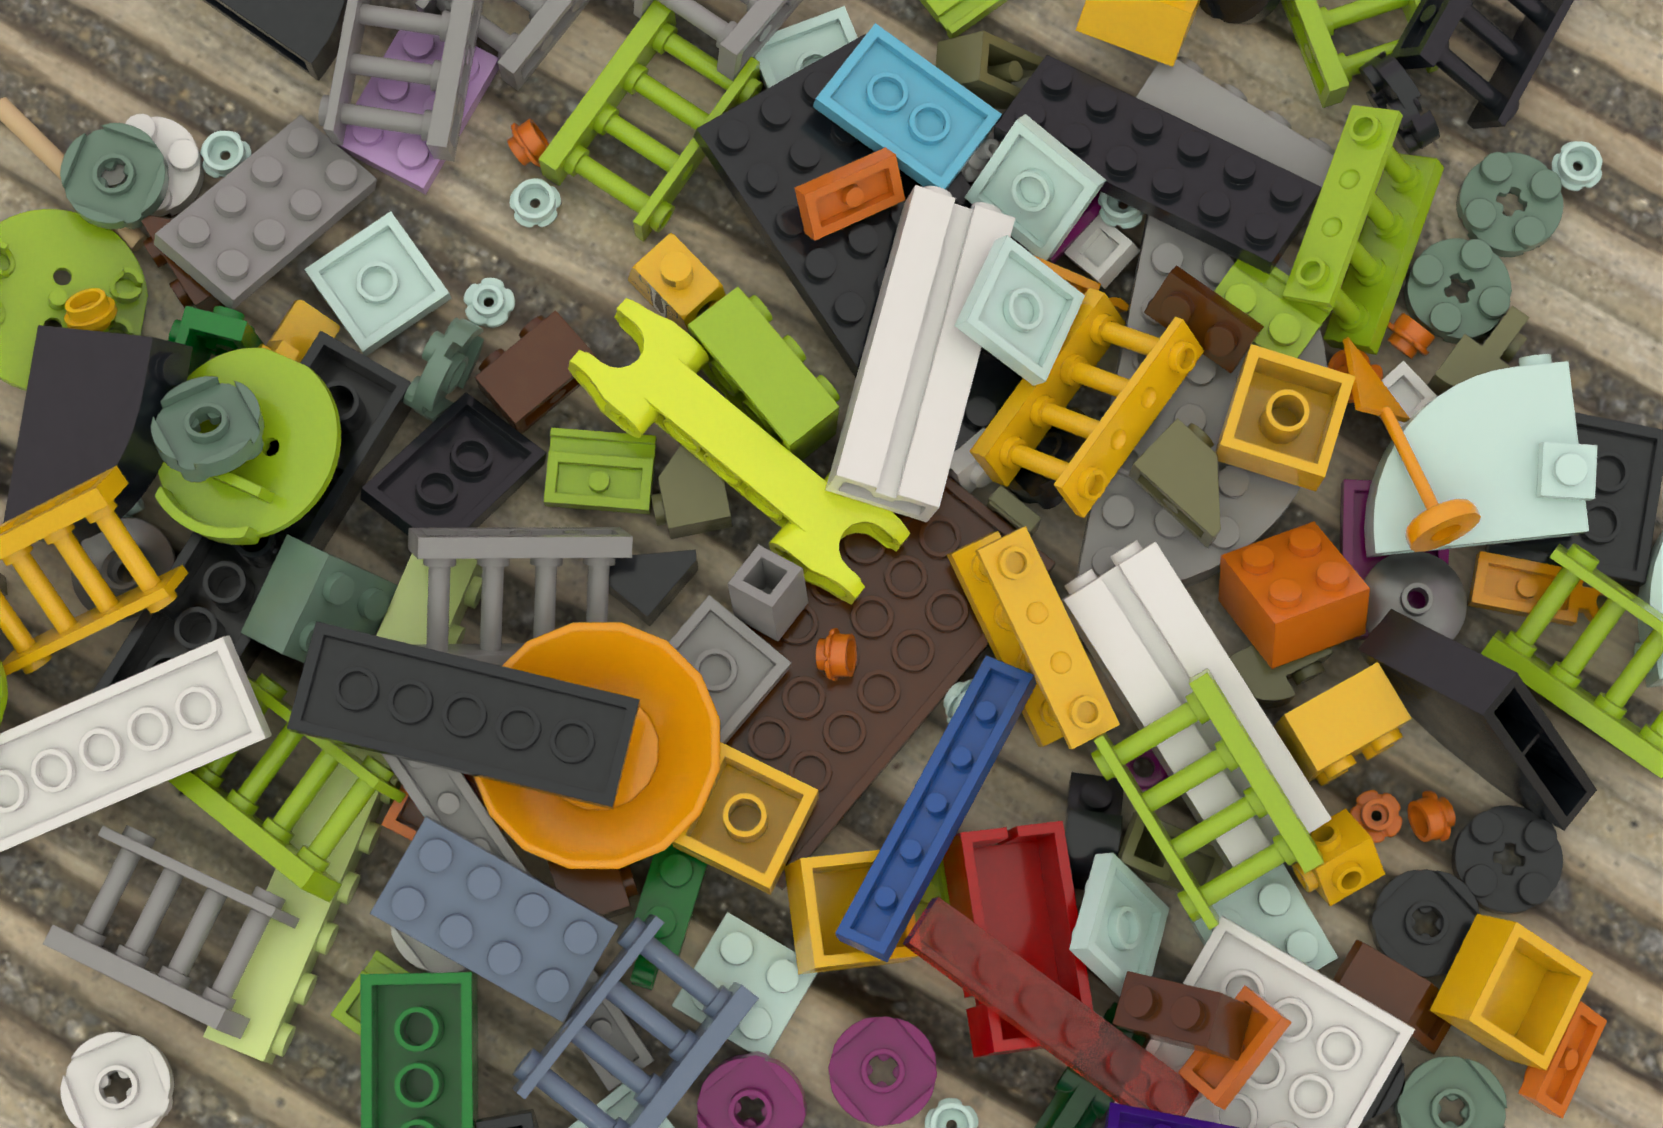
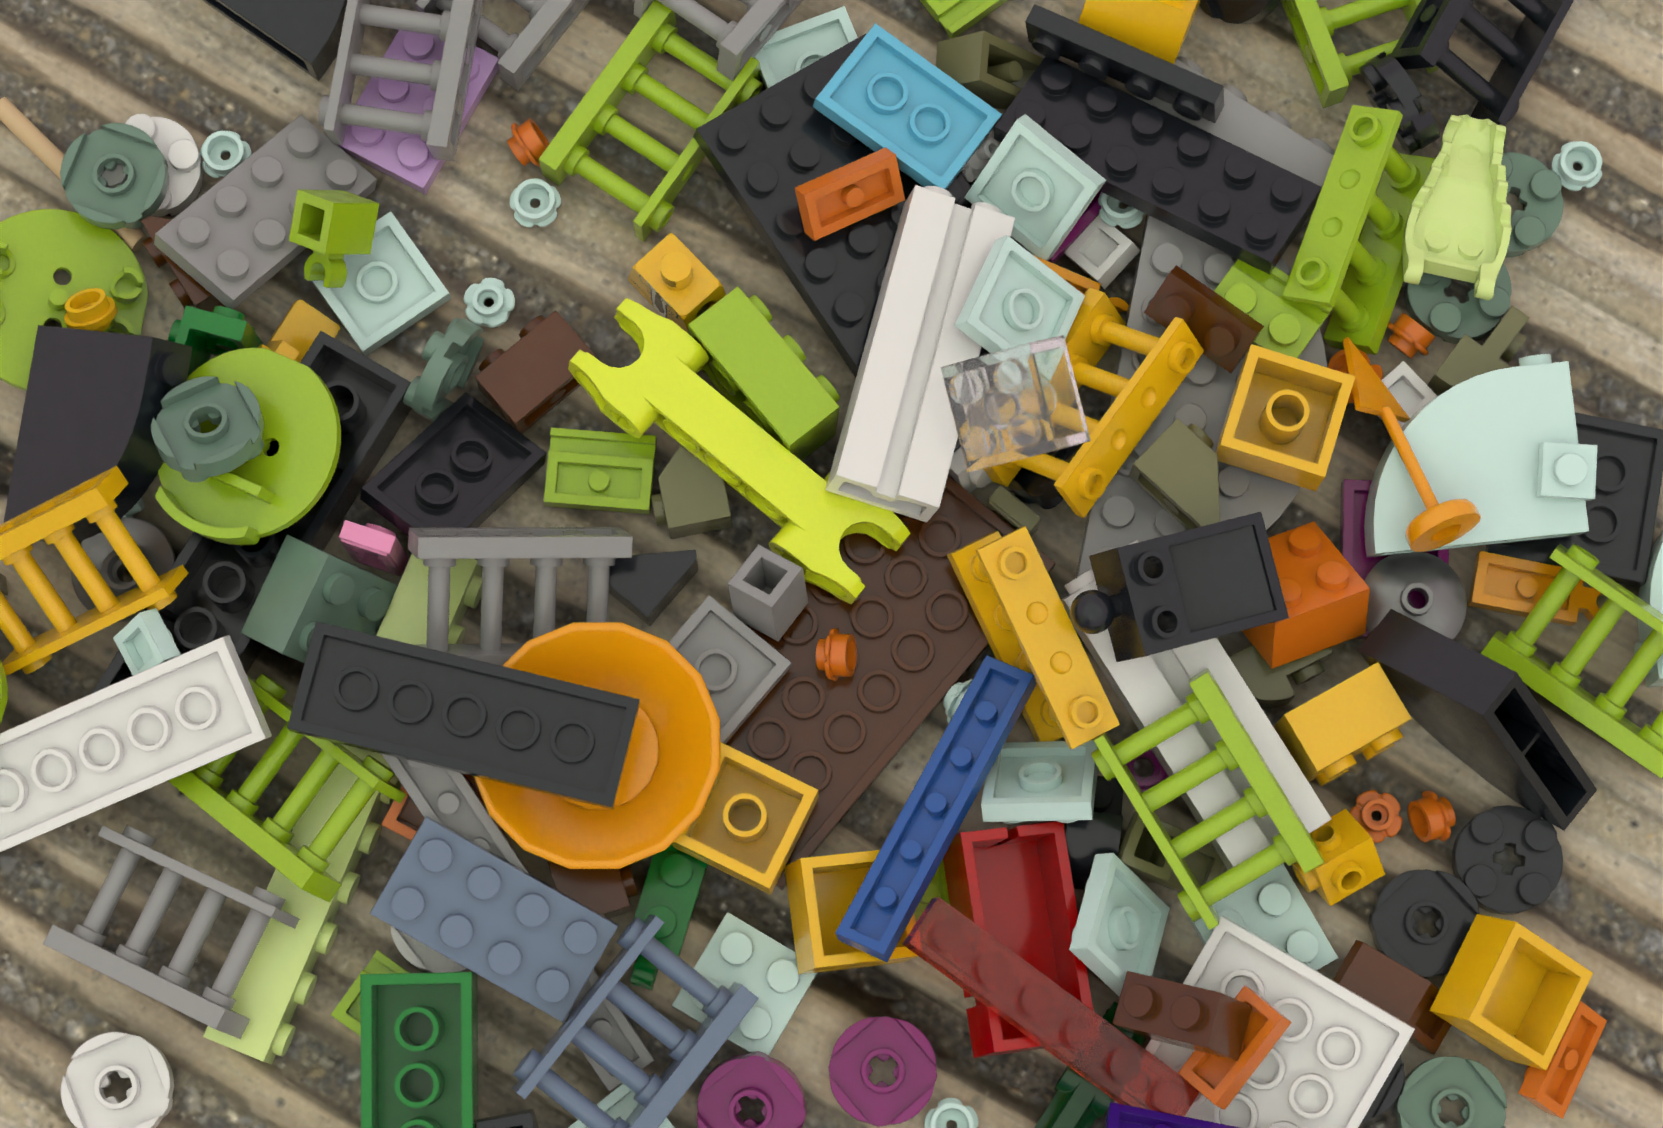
(146, 642): none -> light aqua plate
(332, 226): none -> lime brick
(374, 547): none -> bright pink plate
(1015, 403): none -> clear brick
(1041, 783): none -> light aqua plate
(1139, 71): none -> black plate
(1182, 588): none -> black slope
(1461, 212): none -> yellowish green animal

